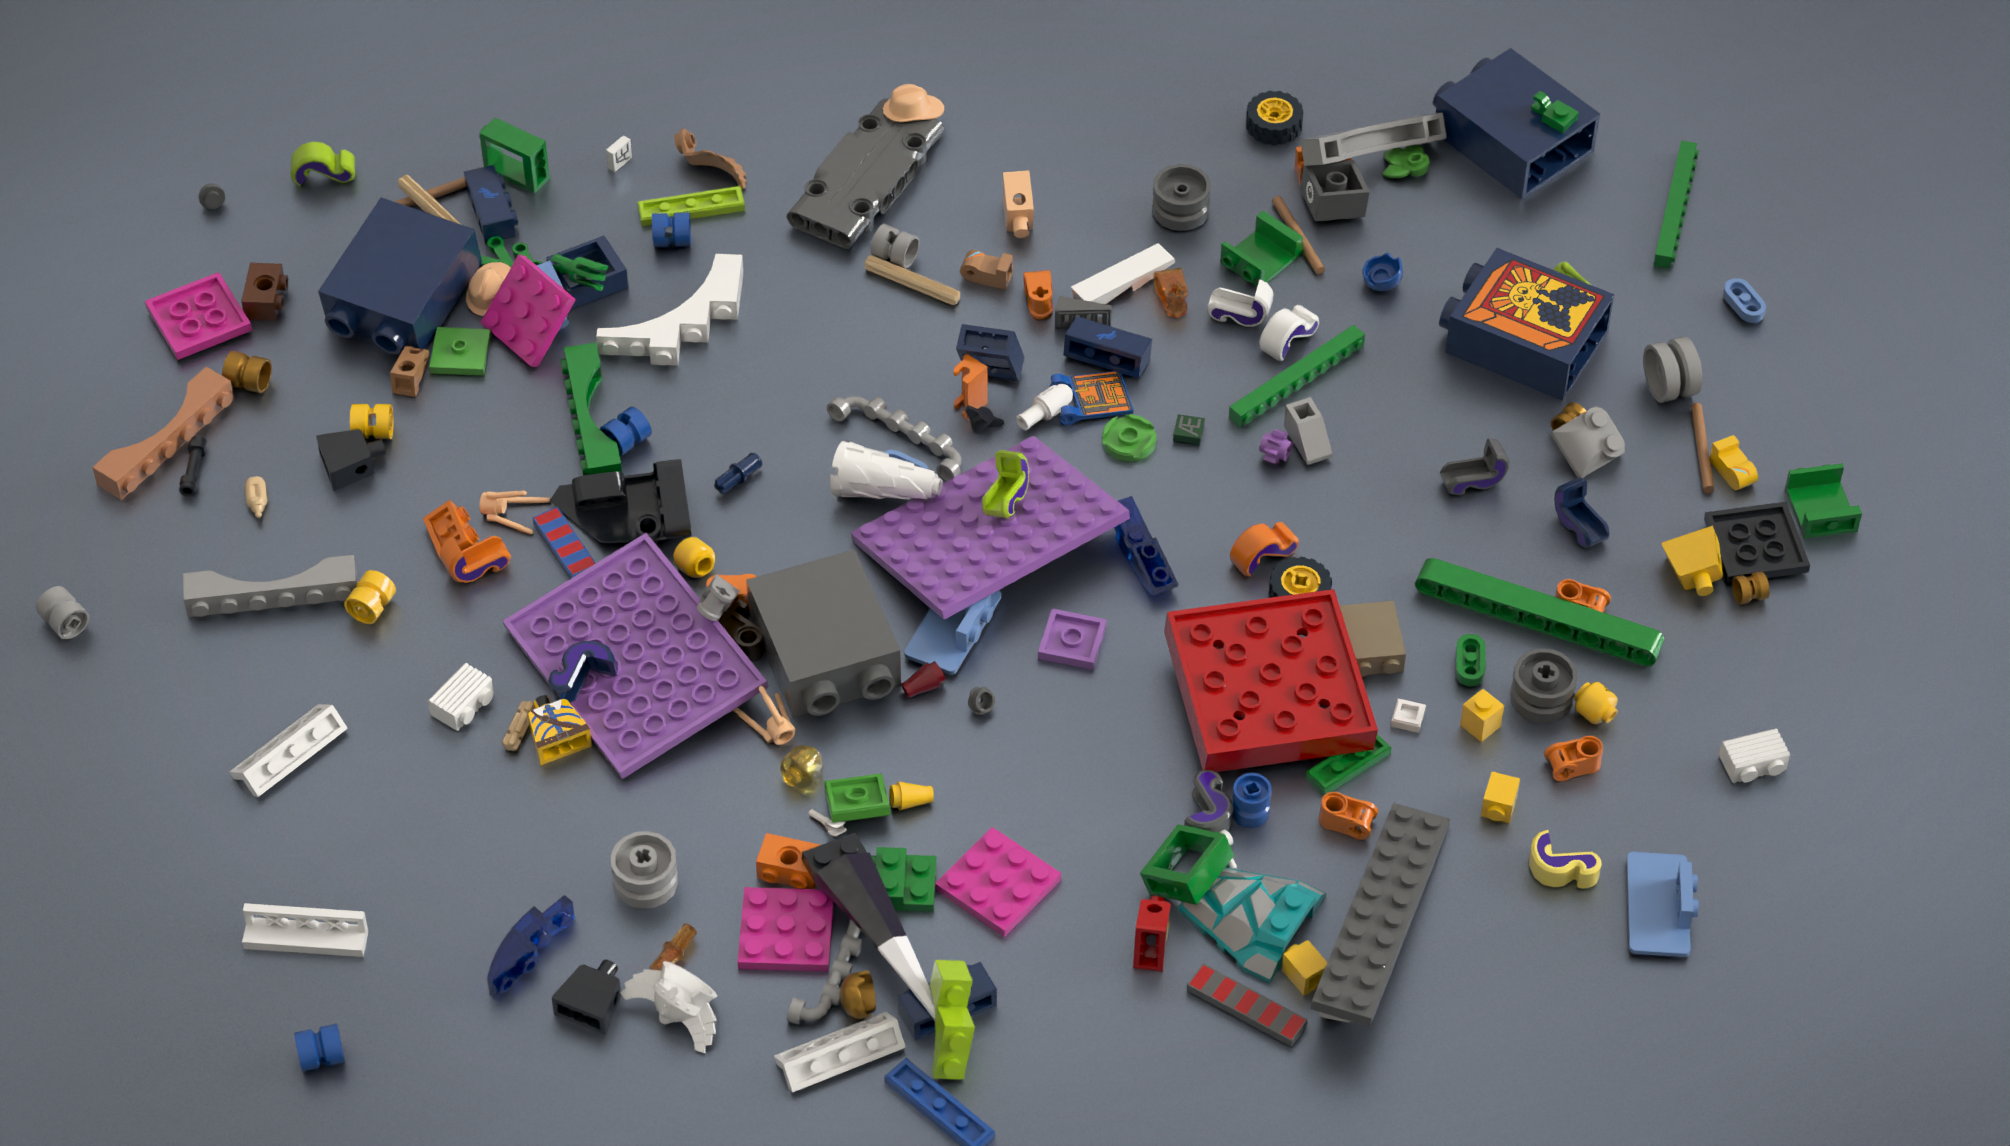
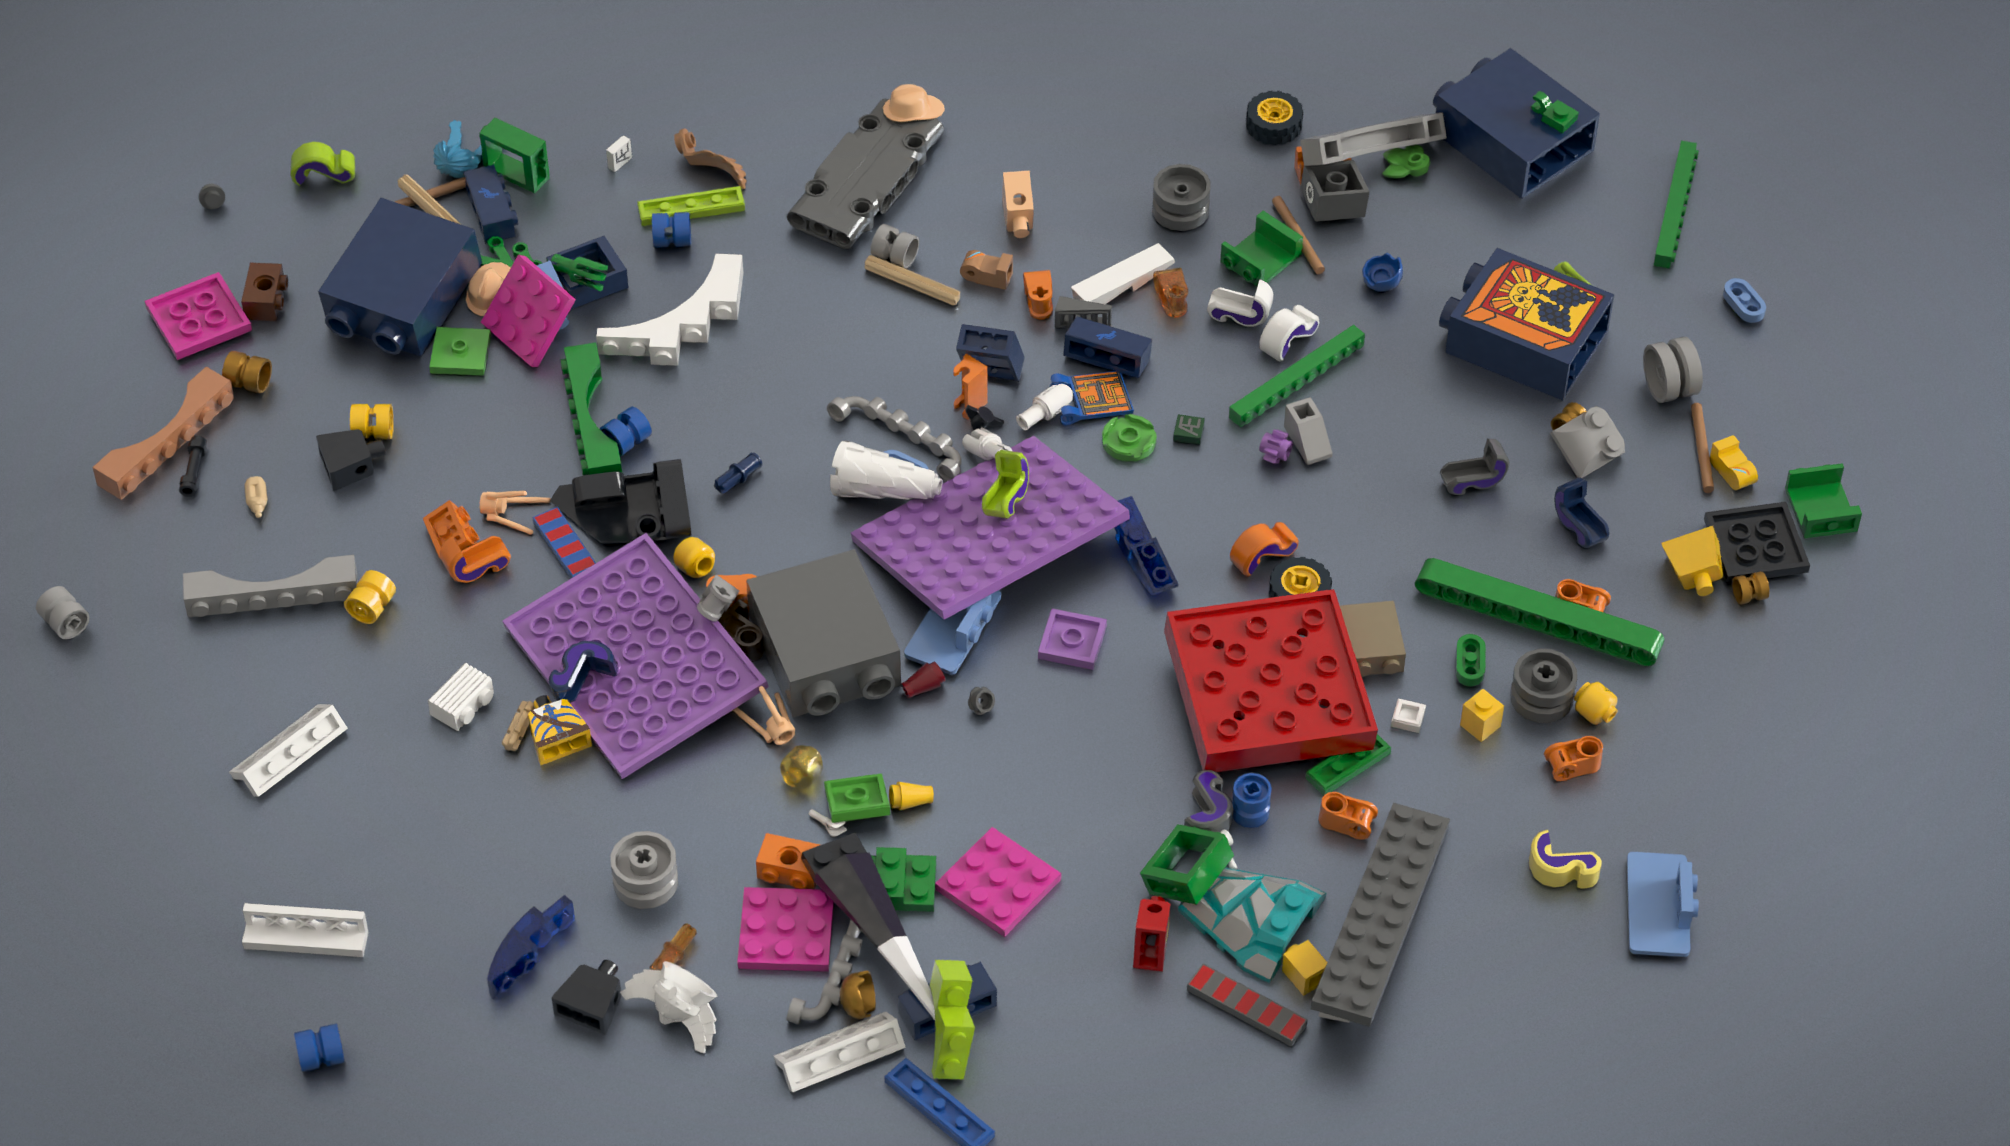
(409, 371): medium nougat leg -> none
(453, 160): none -> dark azure hair
(983, 443): none -> white arm
(1500, 797): yellow brick -> none
(1754, 756): white brick -> none

